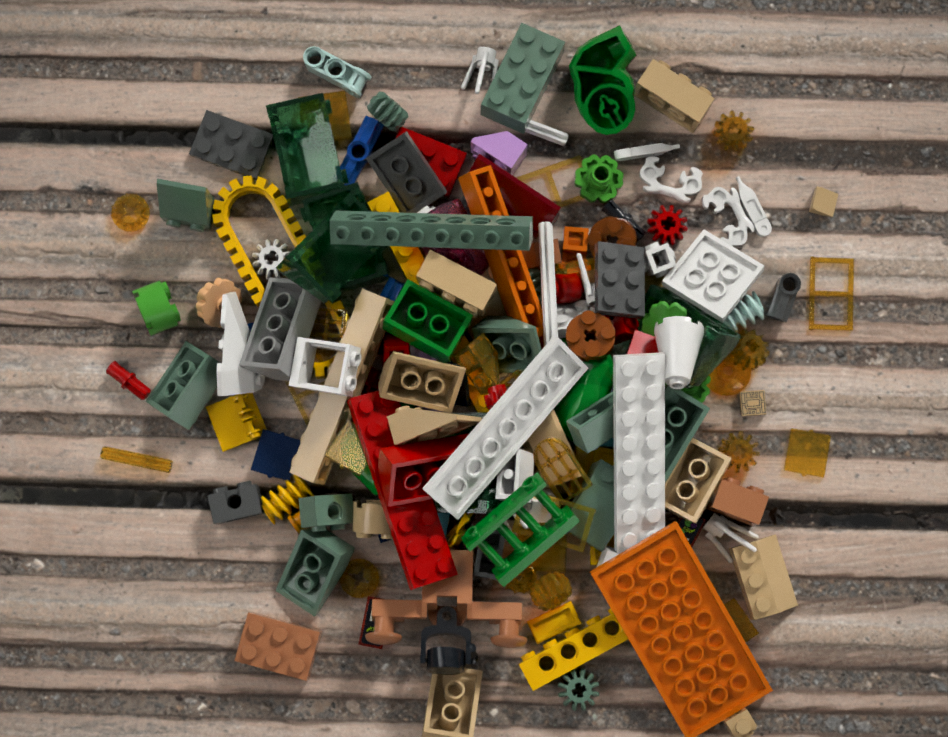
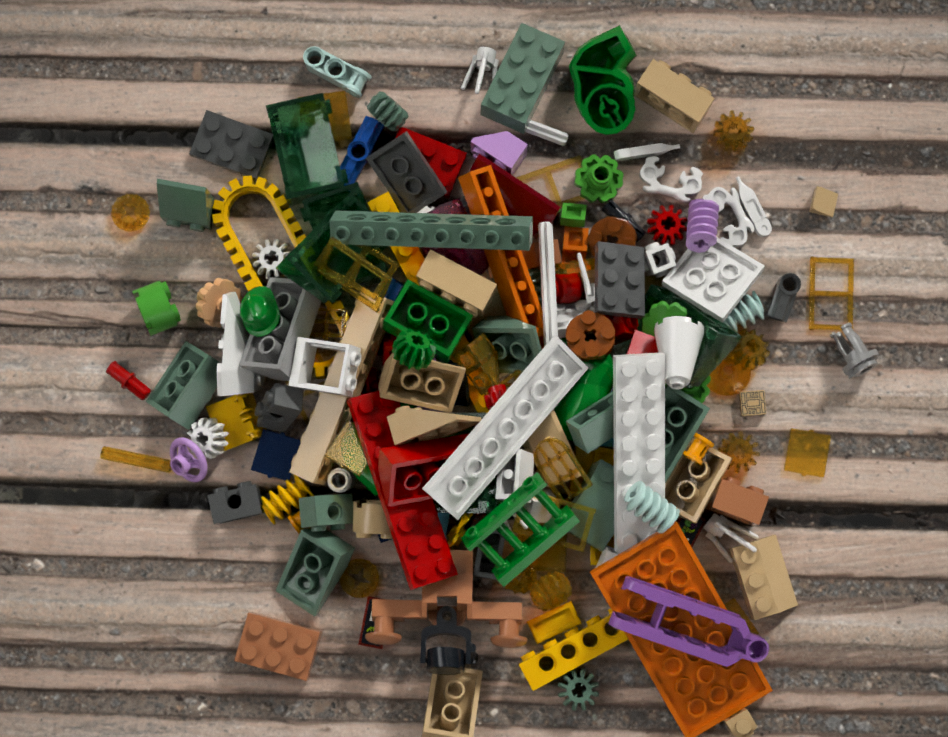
(185, 461): none -> lavender piece
(209, 436): none -> white gear
(259, 311): none -> green piece
(279, 407): none -> dark grey brick
(334, 480): none -> white brick
(360, 261): none -> clear yellow window
(366, 249): none -> clear yellow window
(413, 349): none -> green gear
(573, 215): none -> bright green plate
(651, 507): none -> light aqua piece
(698, 449): none -> light orange bush
(702, 225): none -> lavender piece
(740, 644): none -> medium lavender piece
(860, 359): none -> light grey piece

